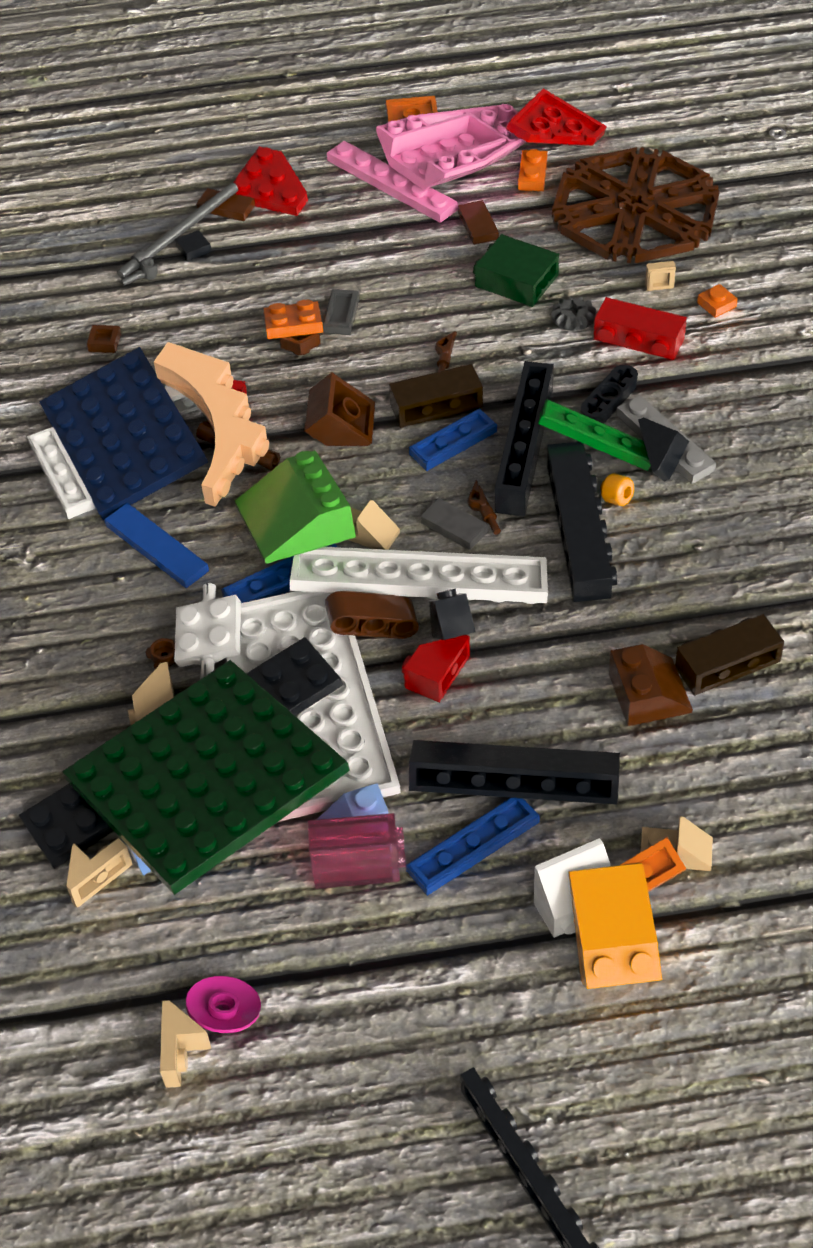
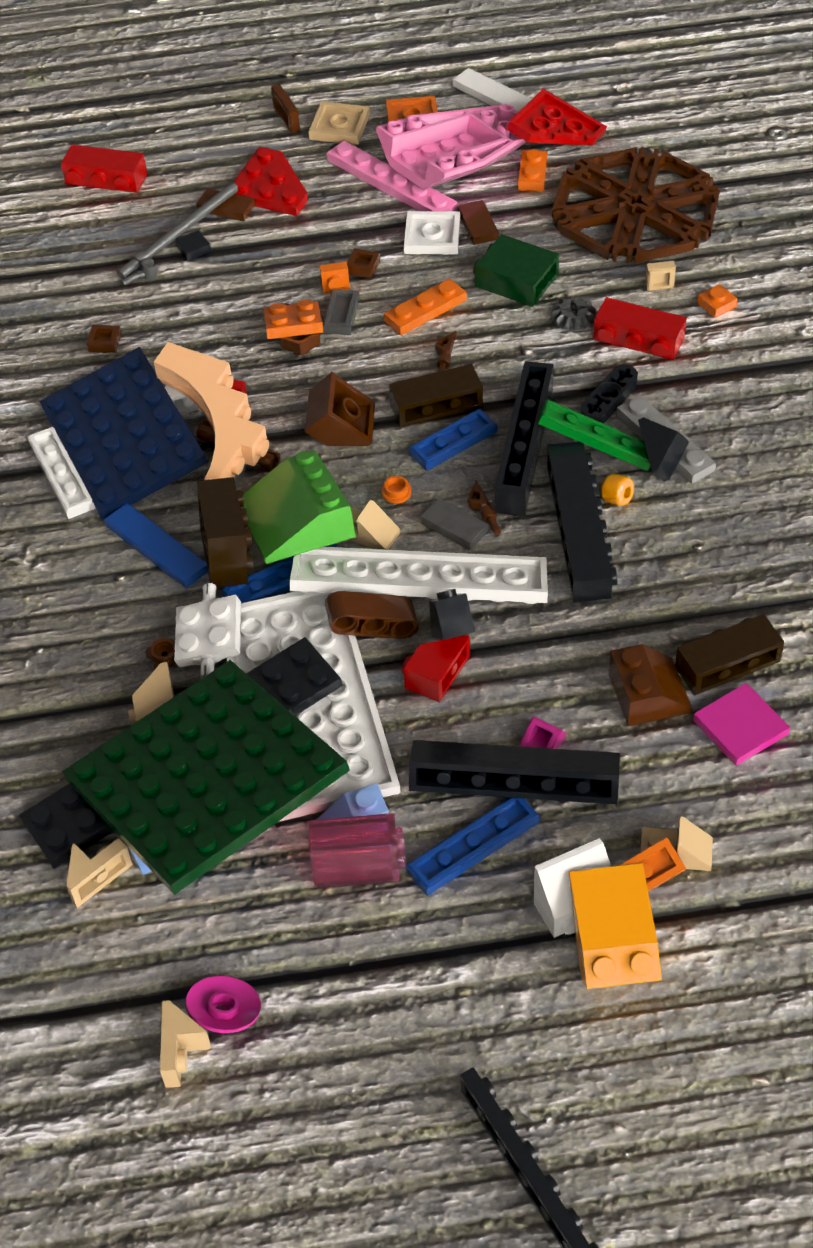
(104, 168): none -> red brick
(224, 532): none -> dark brown brick
(285, 108): none -> reddish brown tile
(334, 277): none -> orange plate
(339, 123): none -> tan plate
(363, 263): none -> reddish brown plate
(396, 490): none -> orange plate
(425, 306): none -> orange plate
(432, 232): none -> white plate
(488, 90): none -> white tile
(542, 735): none -> dark pink slope
(741, 724): none -> dark pink tile

